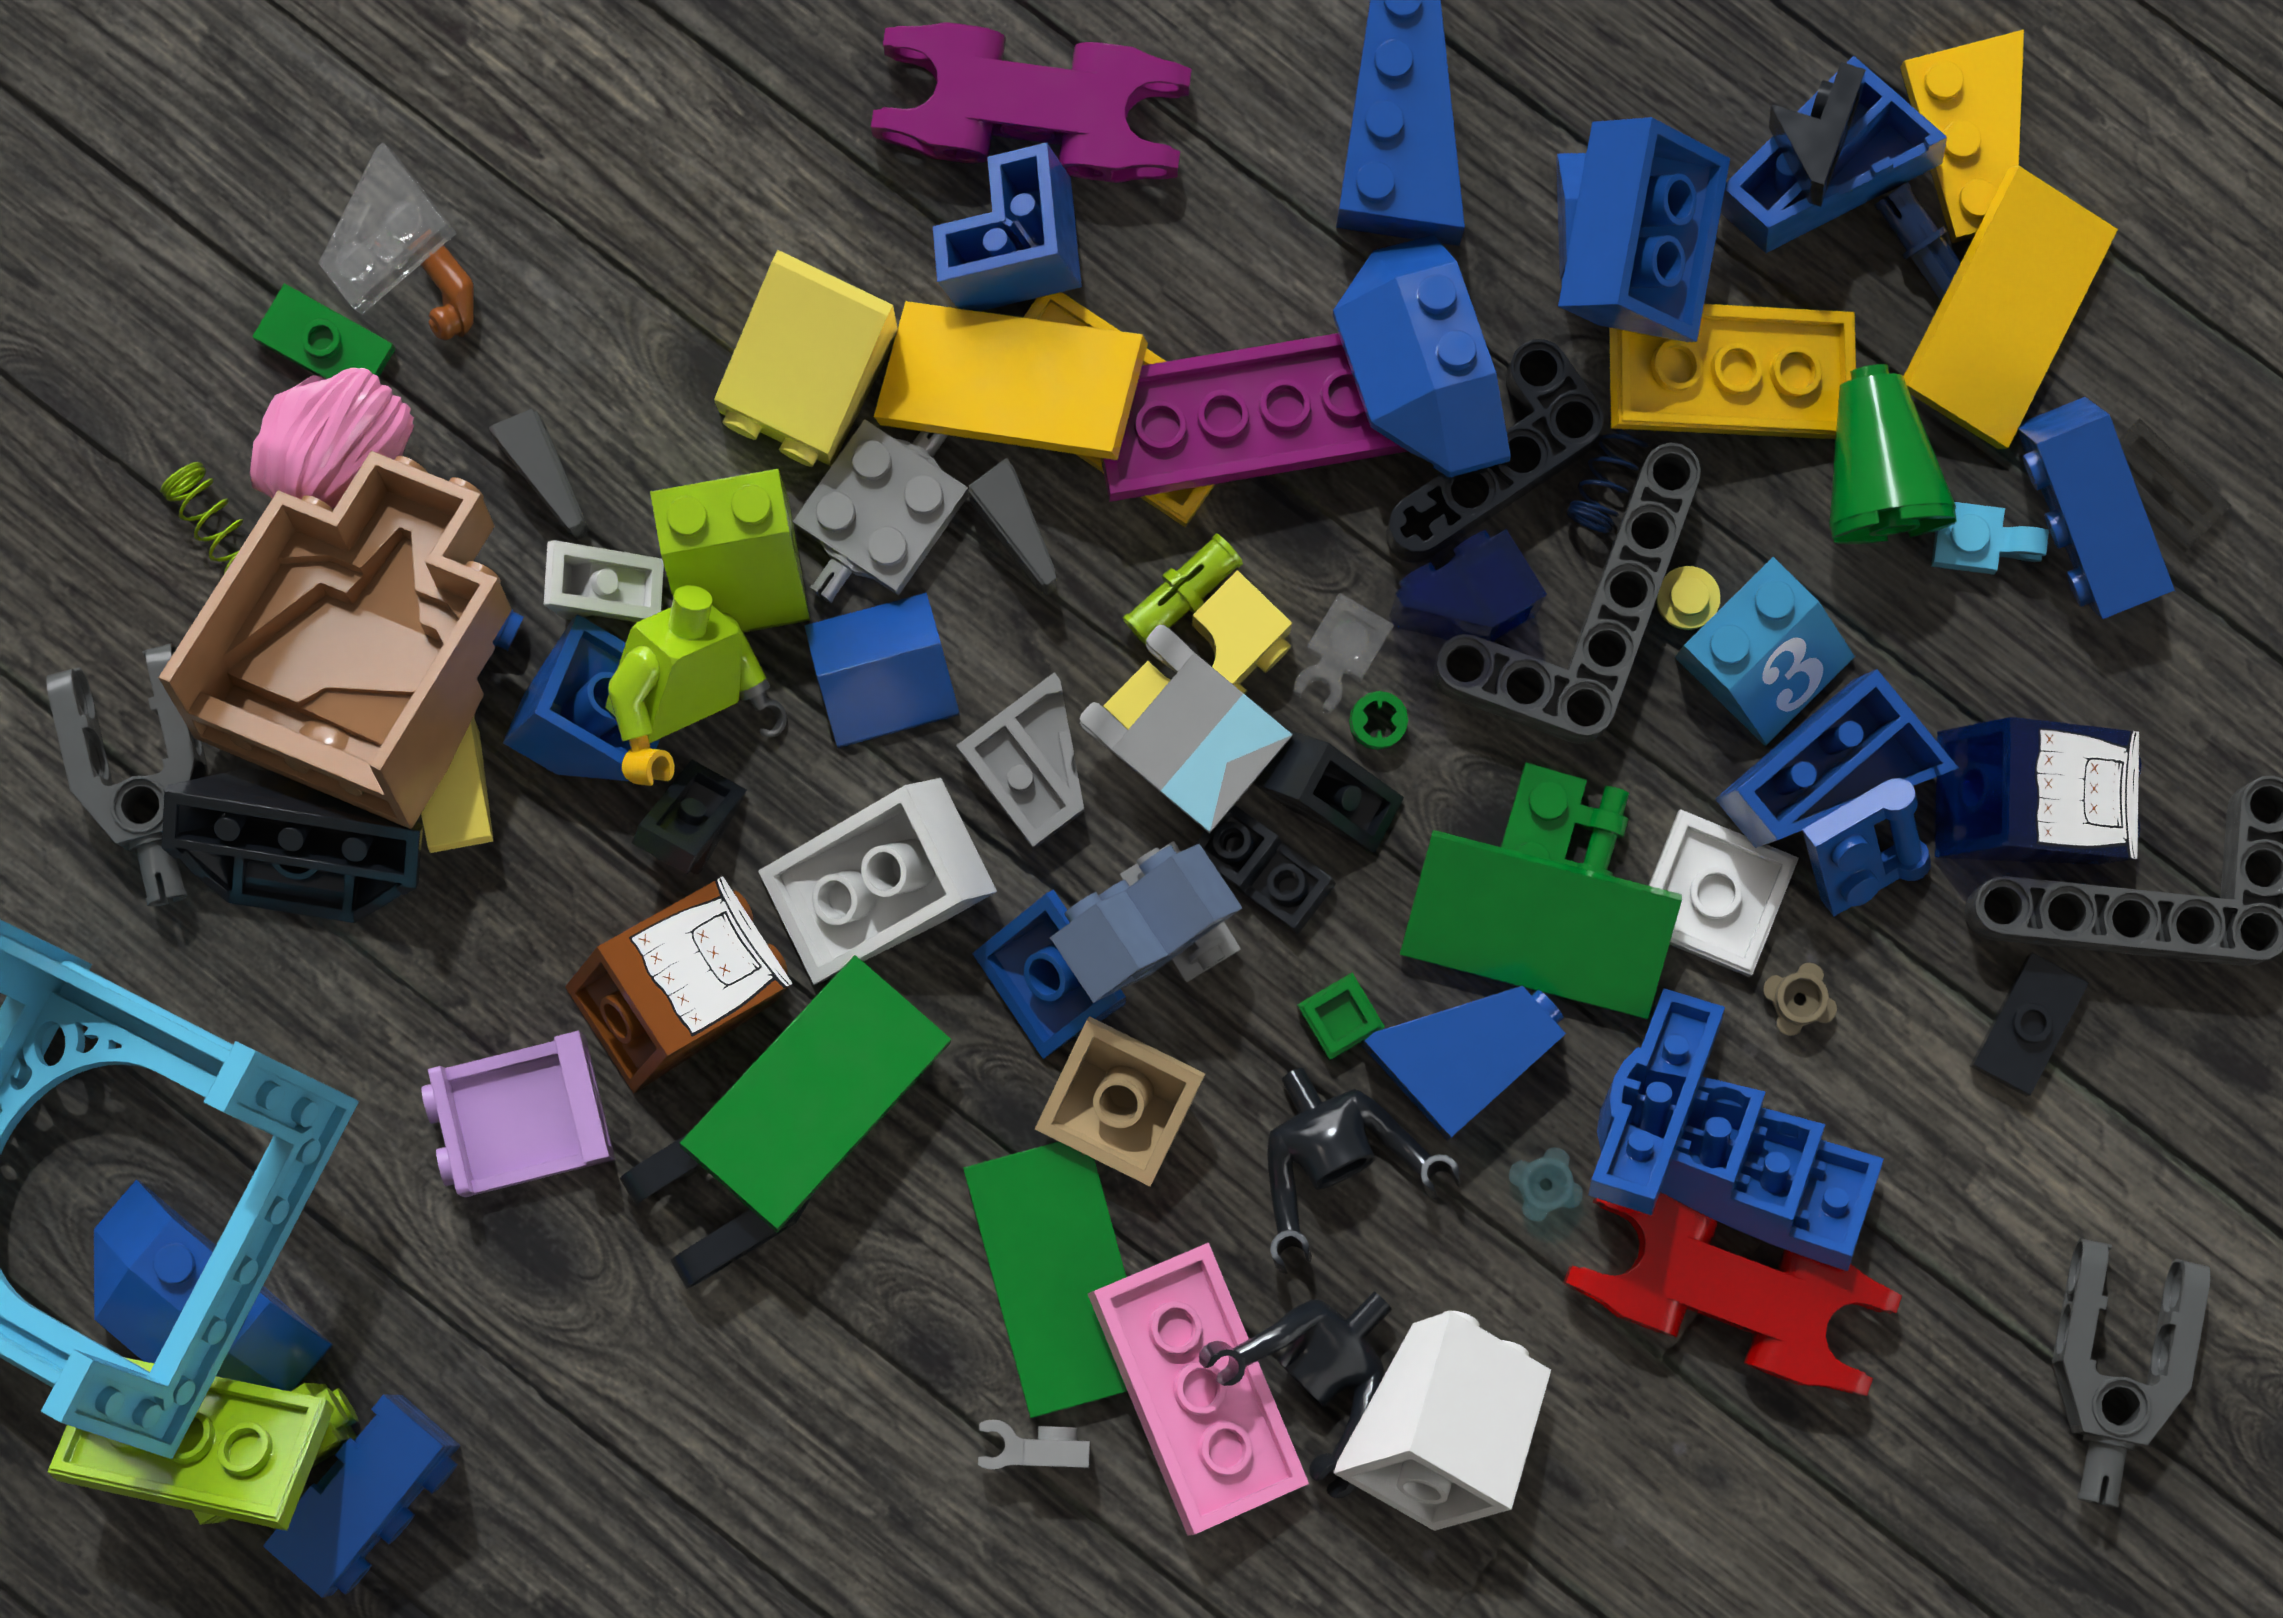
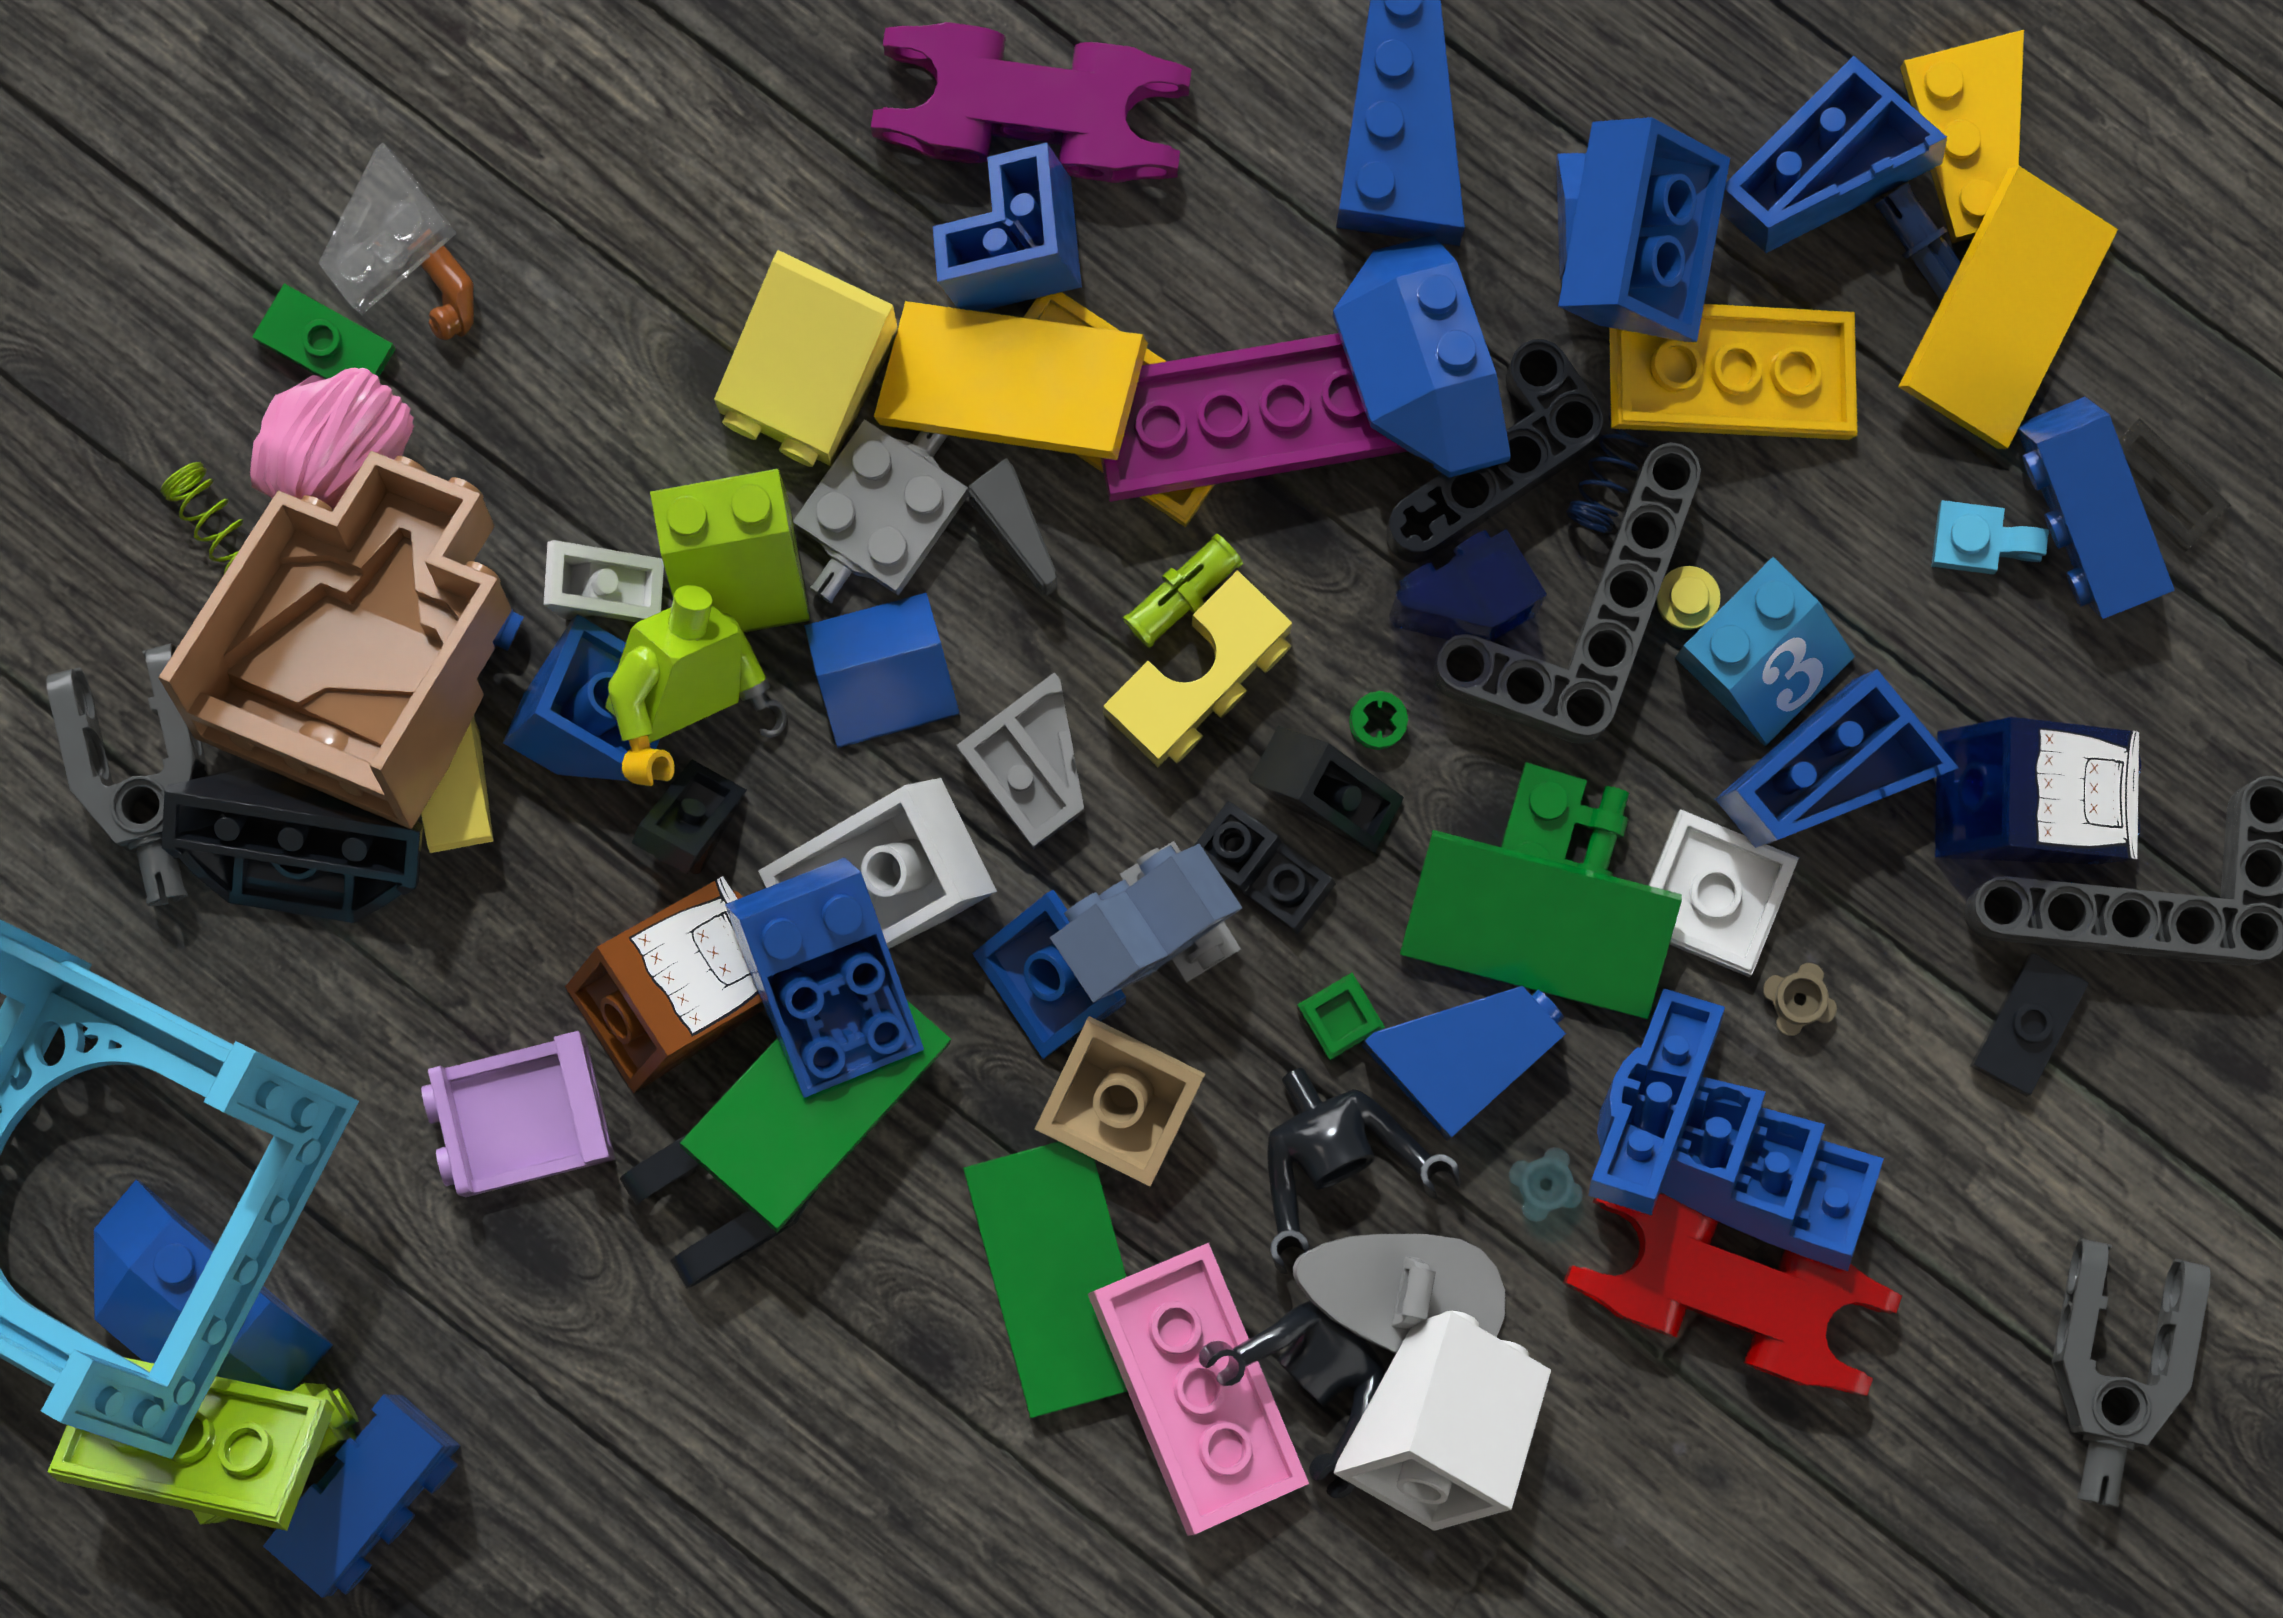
(532, 452): dark grey slope -> none
(825, 975): none -> blue slope
(1053, 1447): light grey plate -> none
(1196, 739): light grey flag -> none
(1346, 645): clear plate -> none
(1396, 1280): none -> light grey shield
(1815, 141): black slope -> none
(1847, 850): blue plate -> none
(1884, 464): green cone -> none

